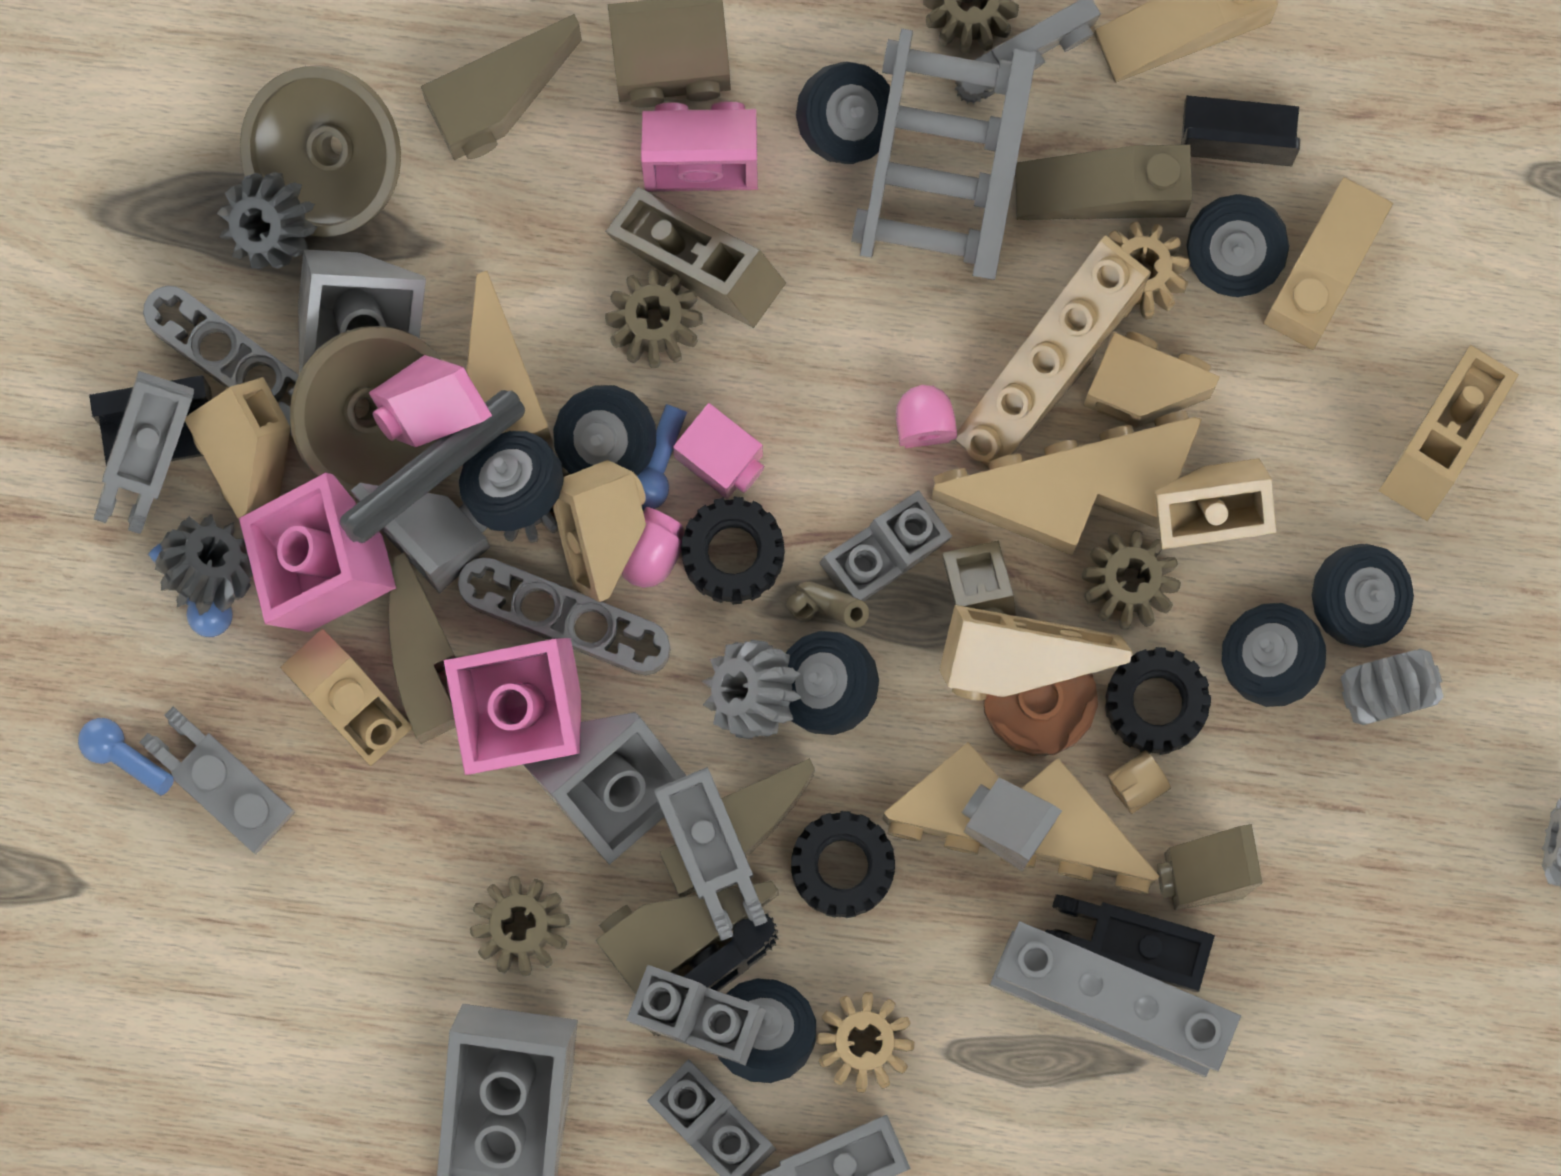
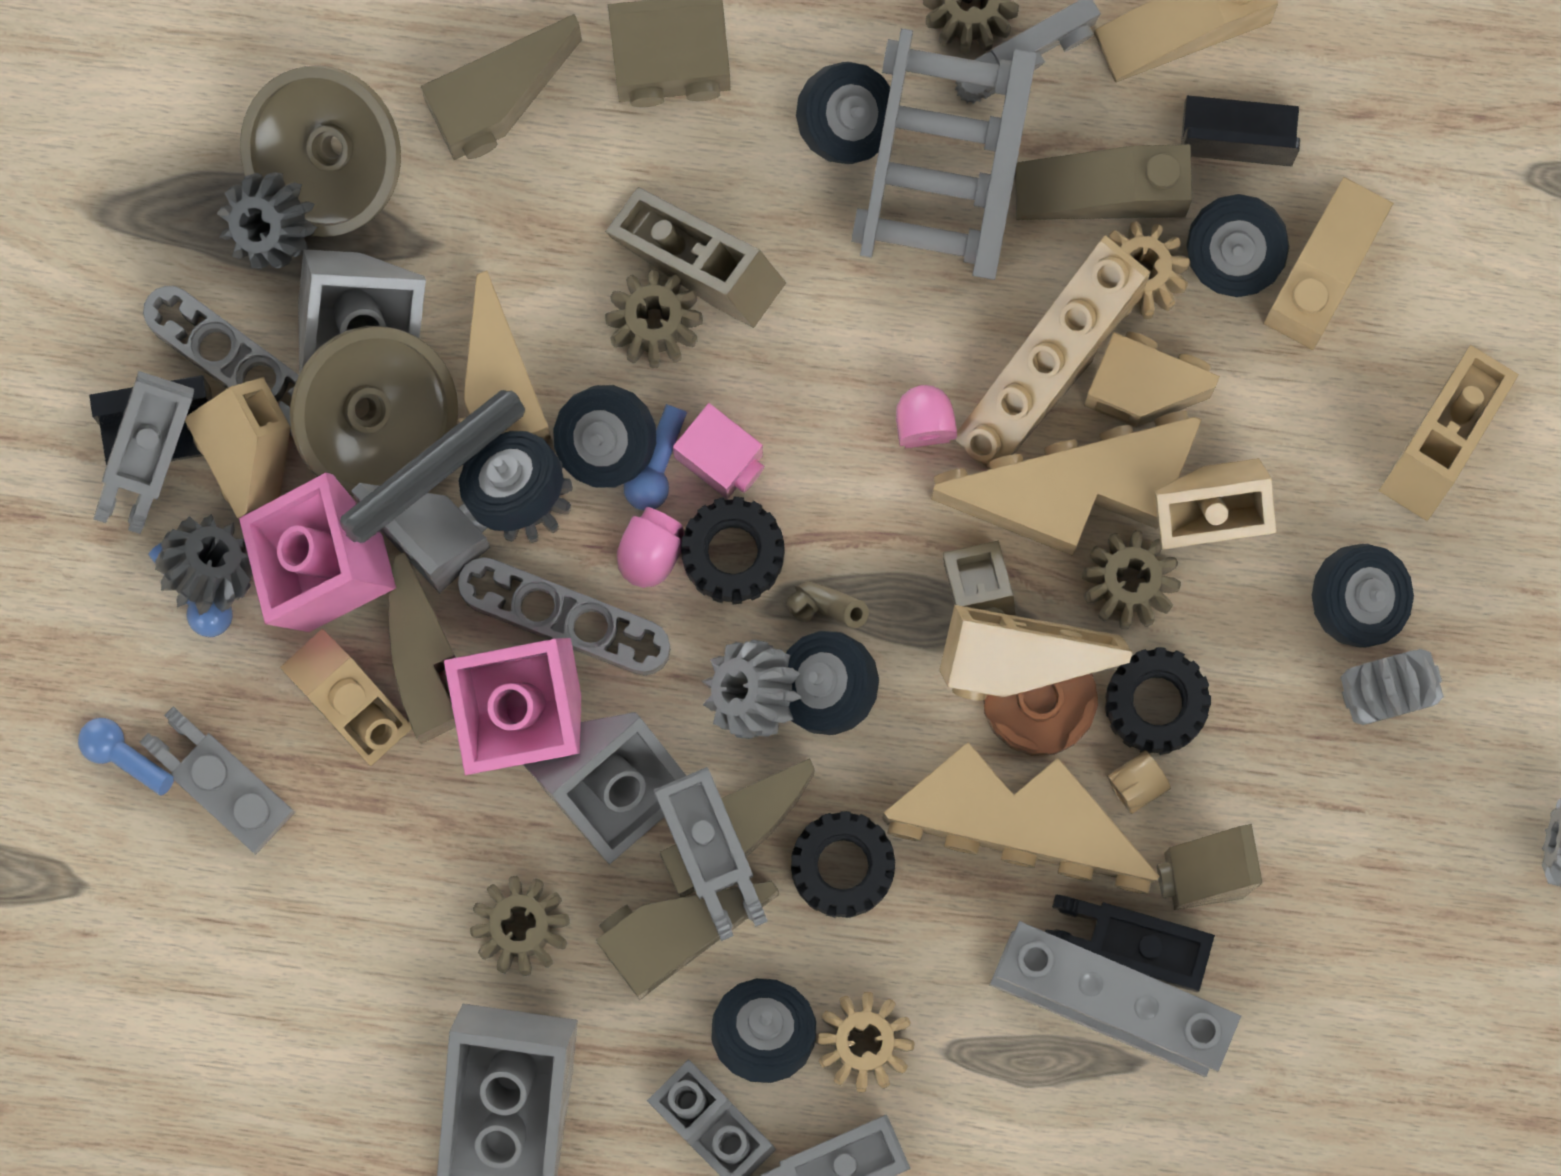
(427, 402): bright pink slope -> none
(599, 525): tan slope -> none
(696, 1015): light grey slope -> none
(699, 148): bright pink slope -> none
(720, 966): black hinge -> none
(886, 548): light grey slope -> none
(1009, 821): light grey slope -> none
(1273, 654): black wheel -> none

